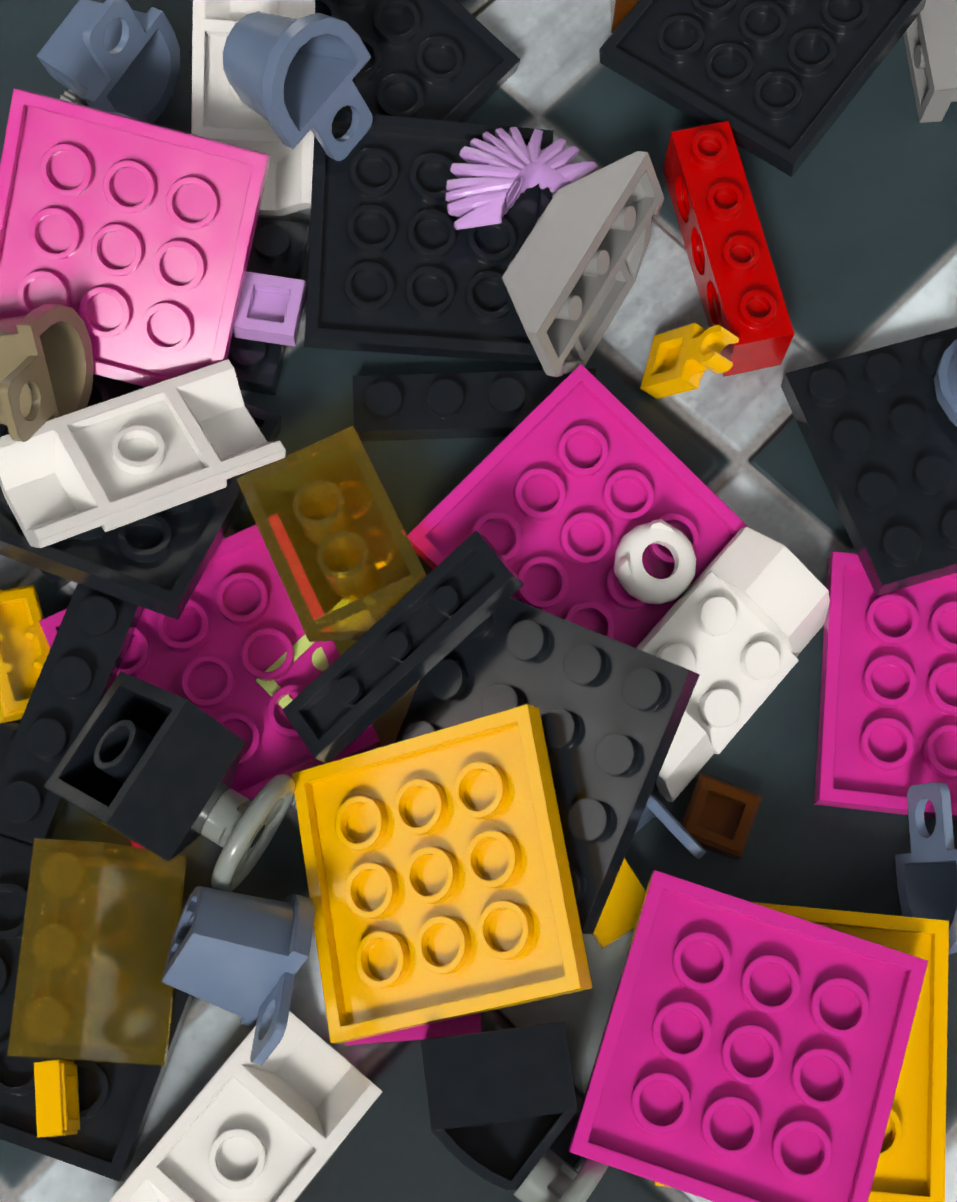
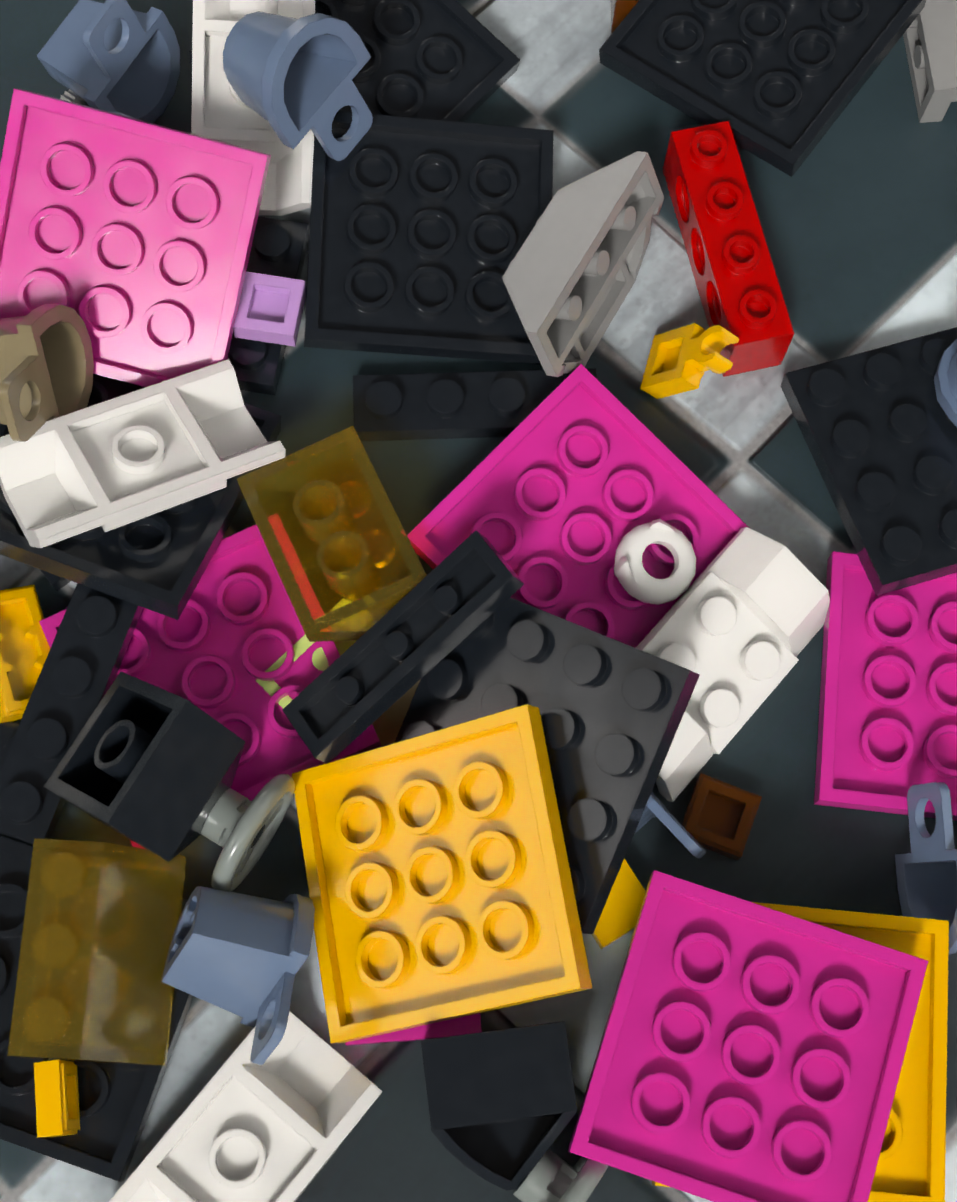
(504, 169): lavender hair -> none

